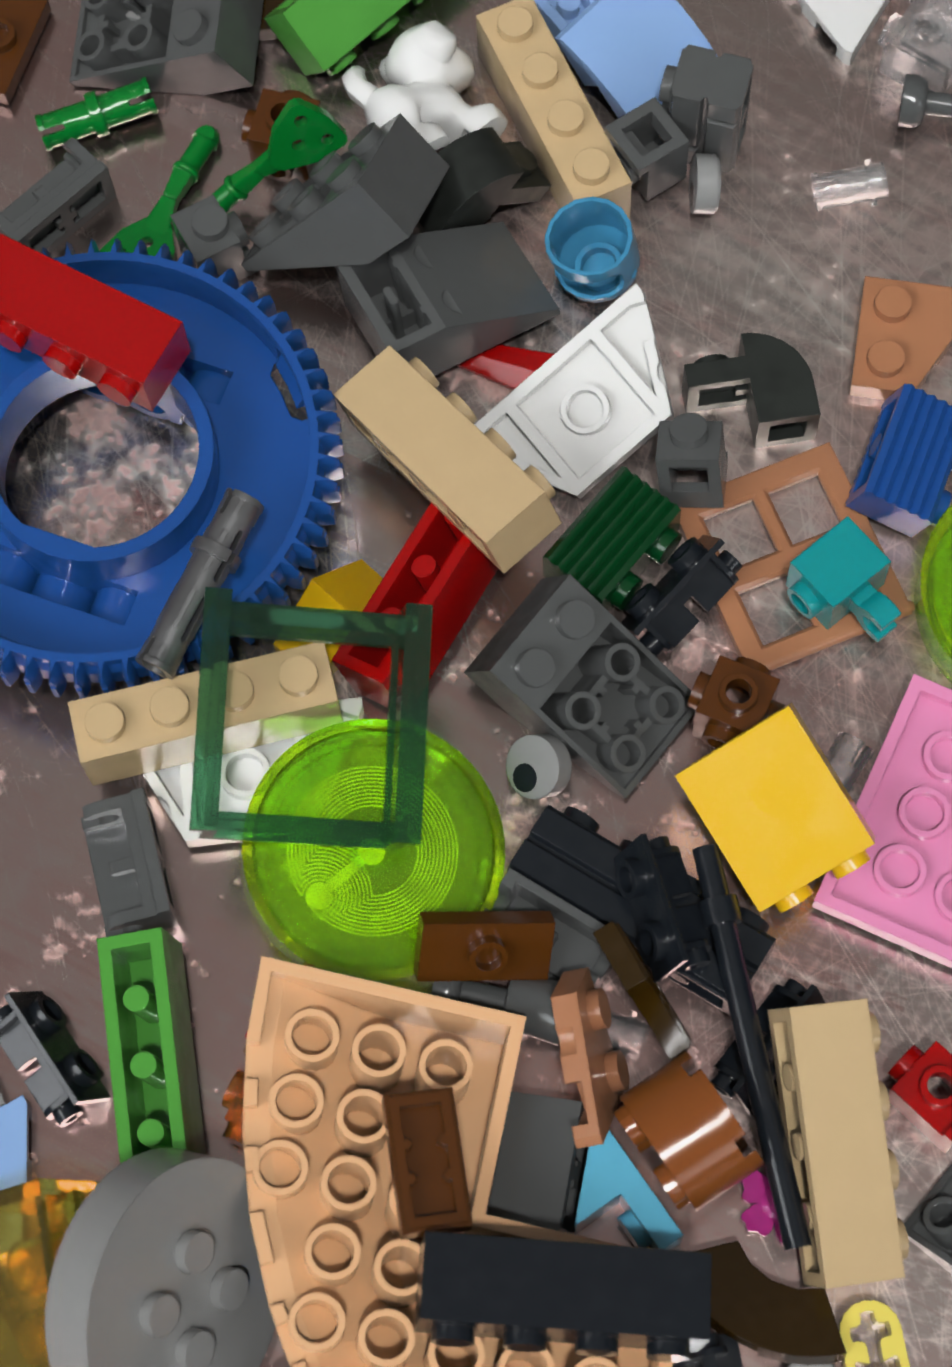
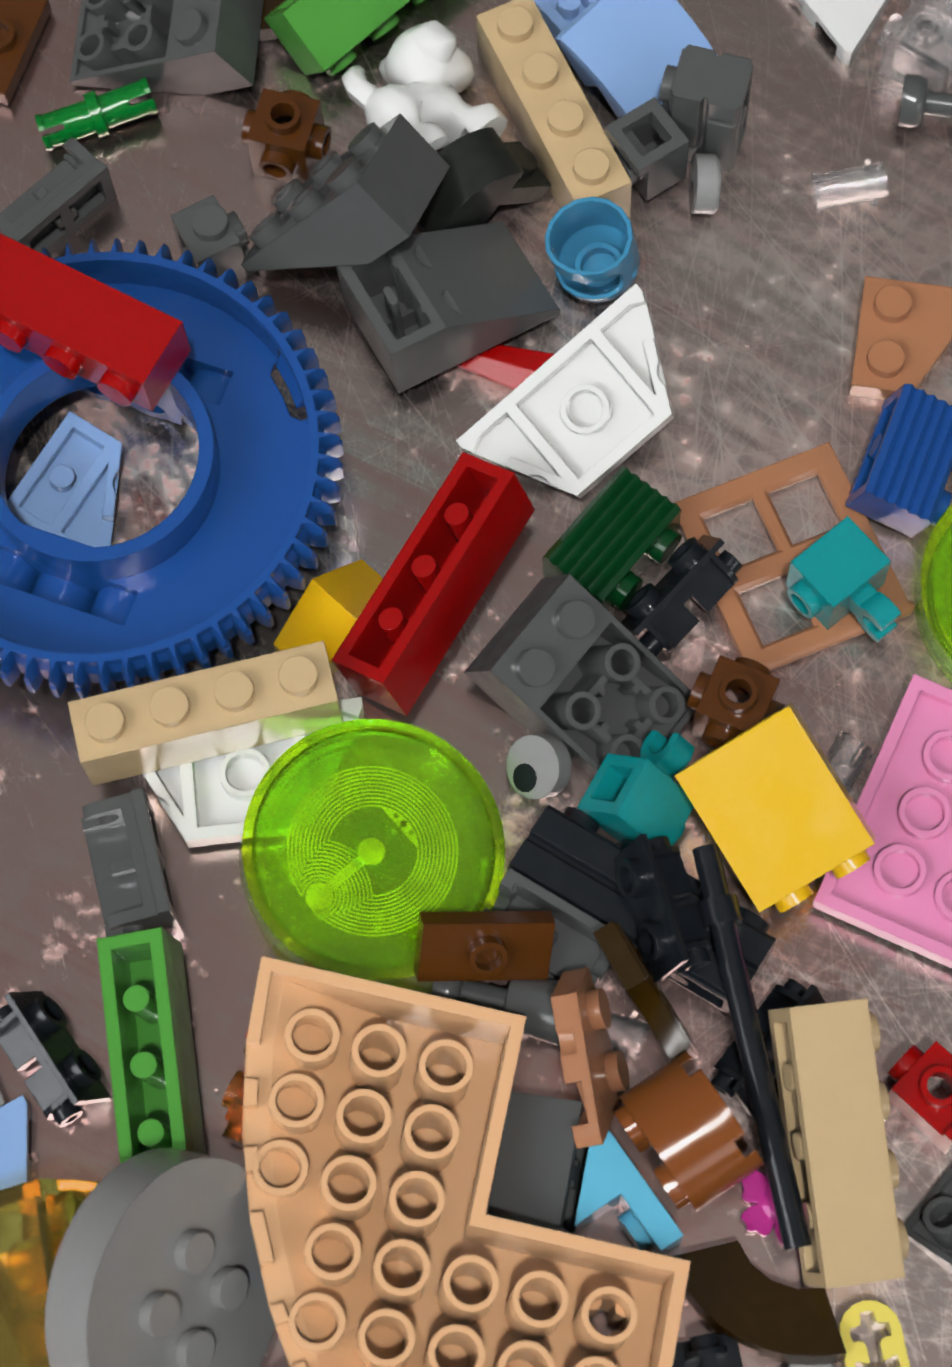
(72, 484): none -> light blue wing
(185, 173): green piece -> none
(211, 562): flat silver pin -> none
(283, 152): green piece -> none
(410, 645): clear green piece -> none
(426, 1162): reddish brown plate -> none
(449, 458): tan brick -> none
(563, 1294): black brick -> none
(639, 793): none -> teal brick
(692, 445): dark grey brick -> none
(764, 377): pearl dark grey brick -> none

